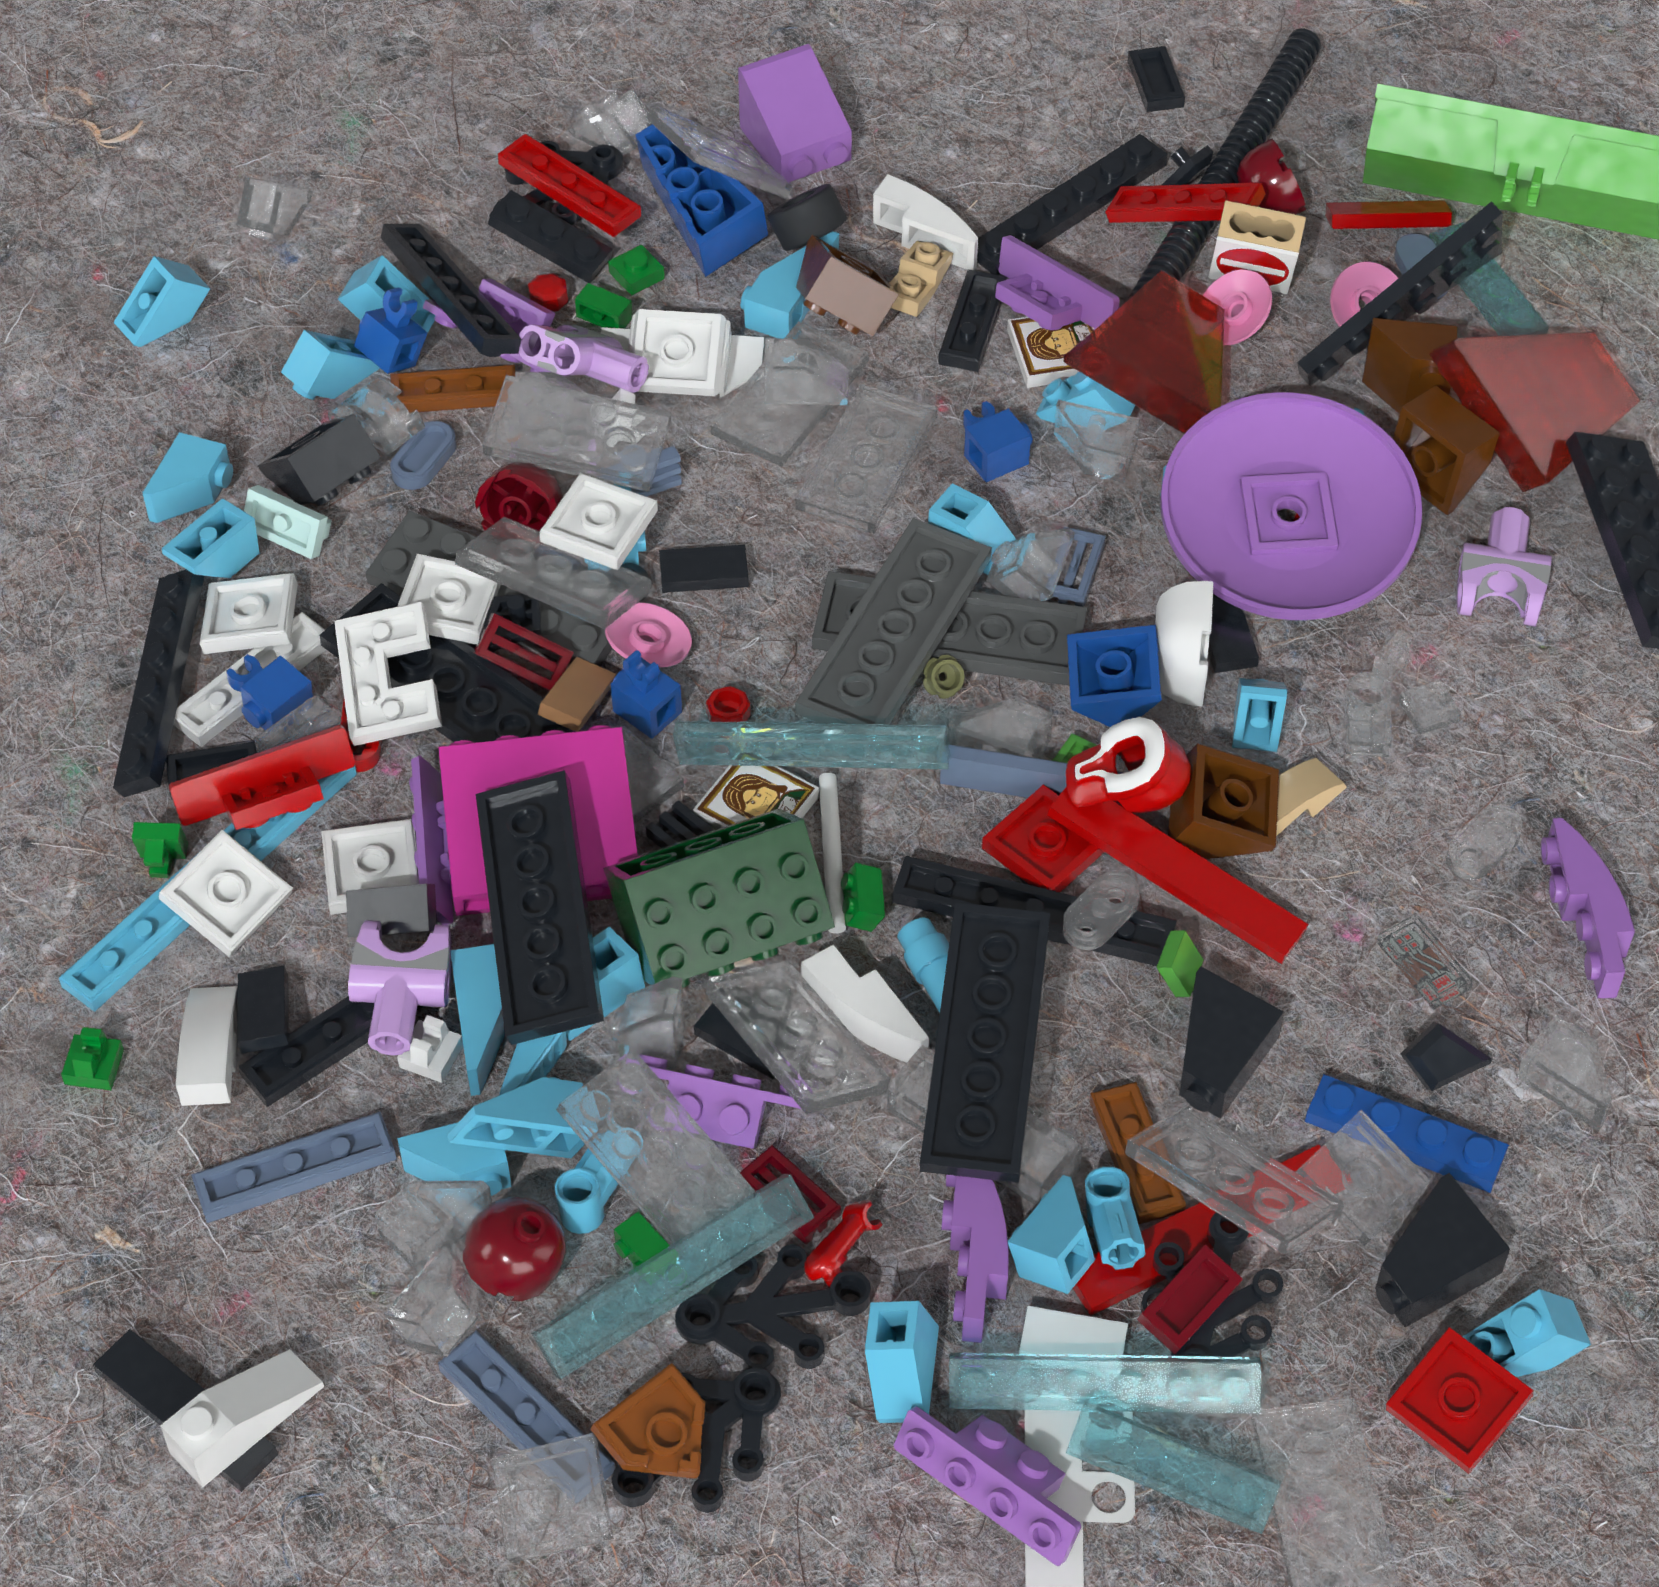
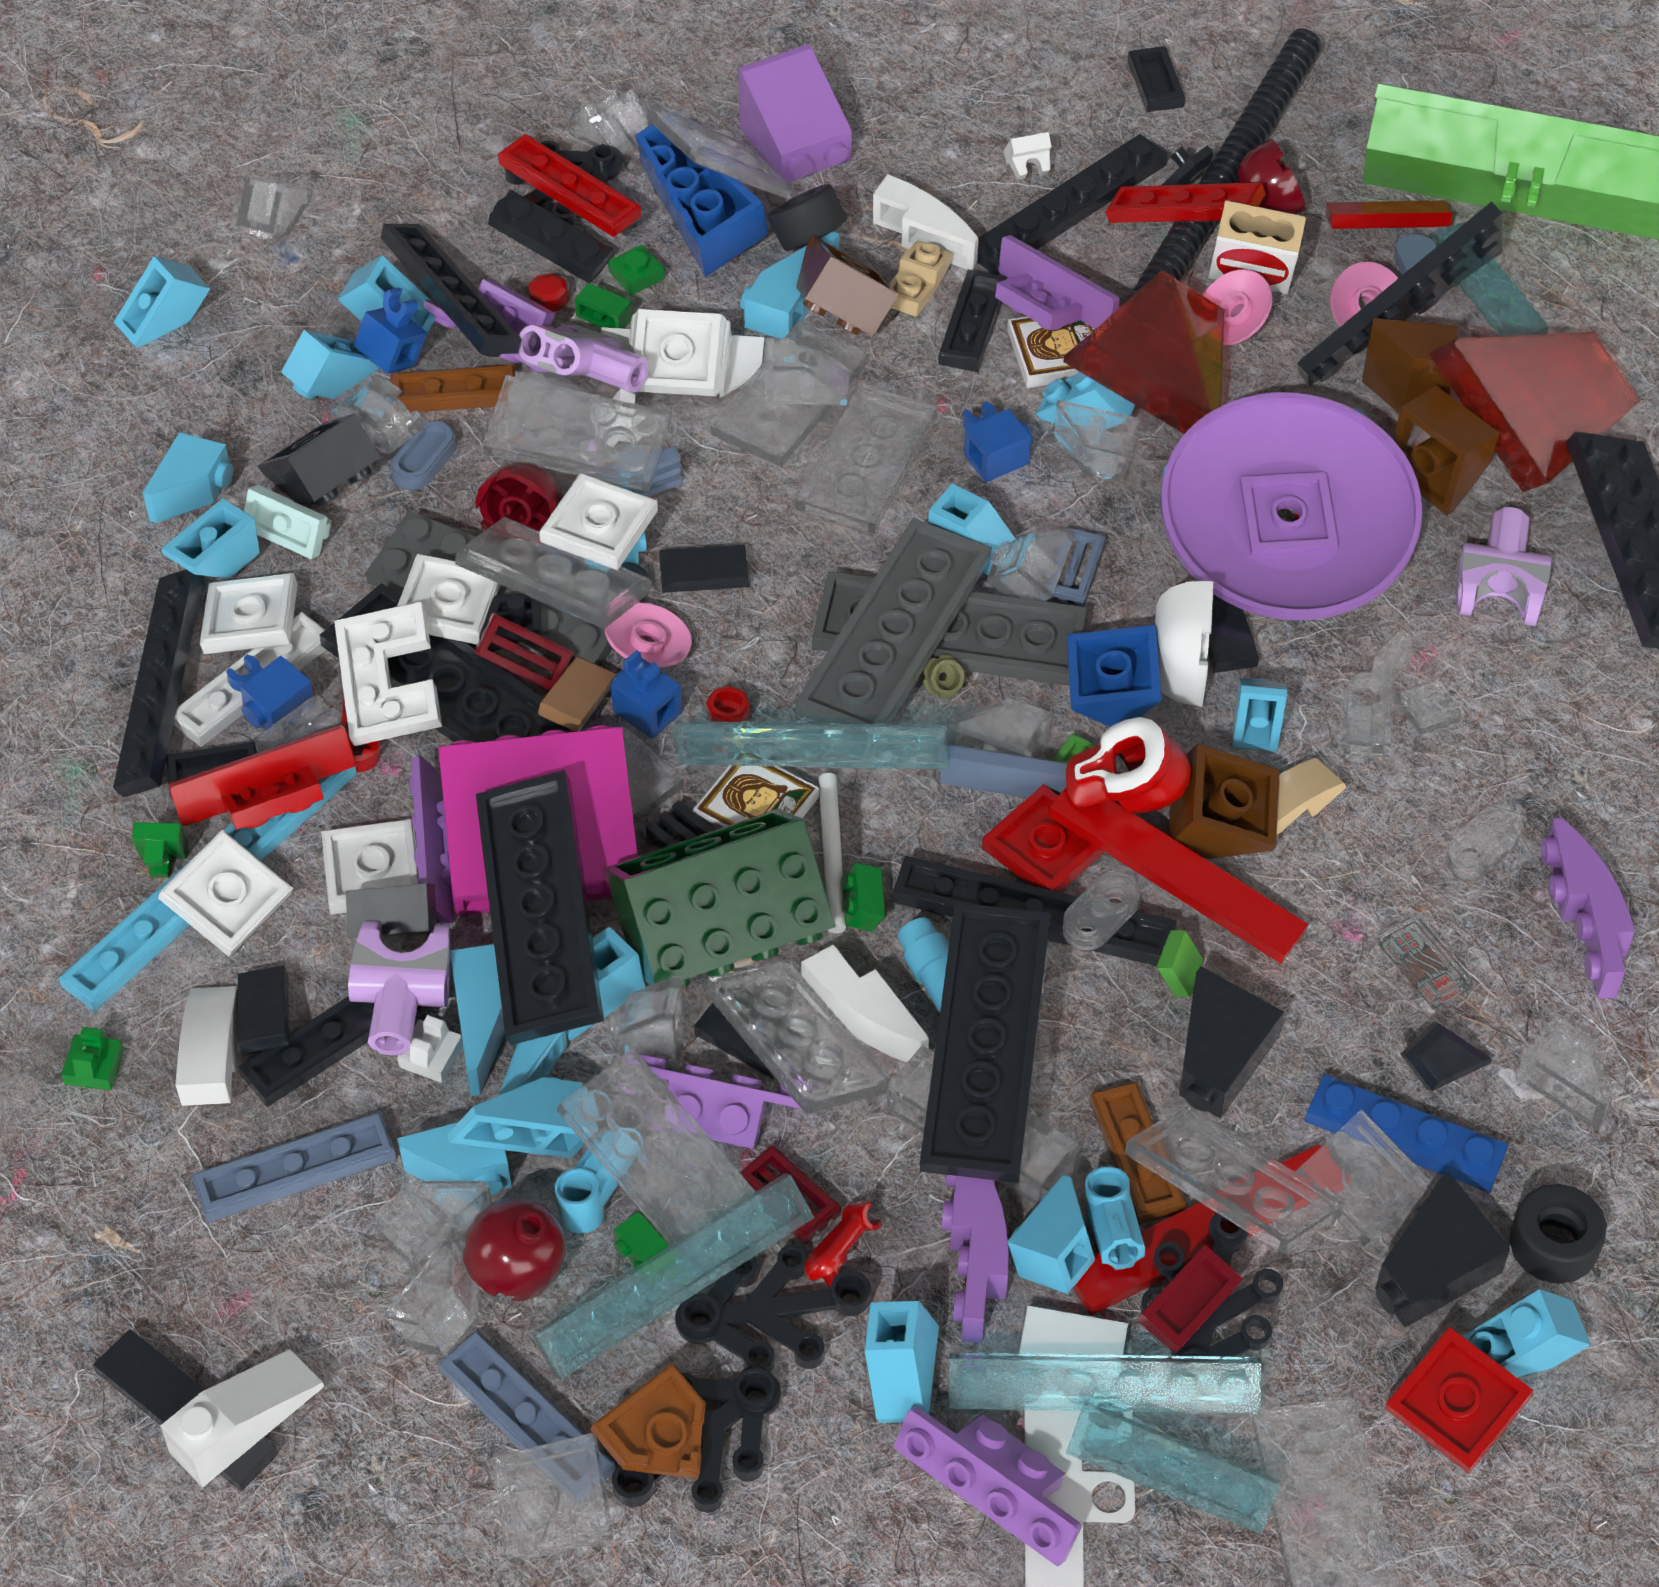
(1028, 150): none -> white tile
(1564, 1207): none -> black tyre

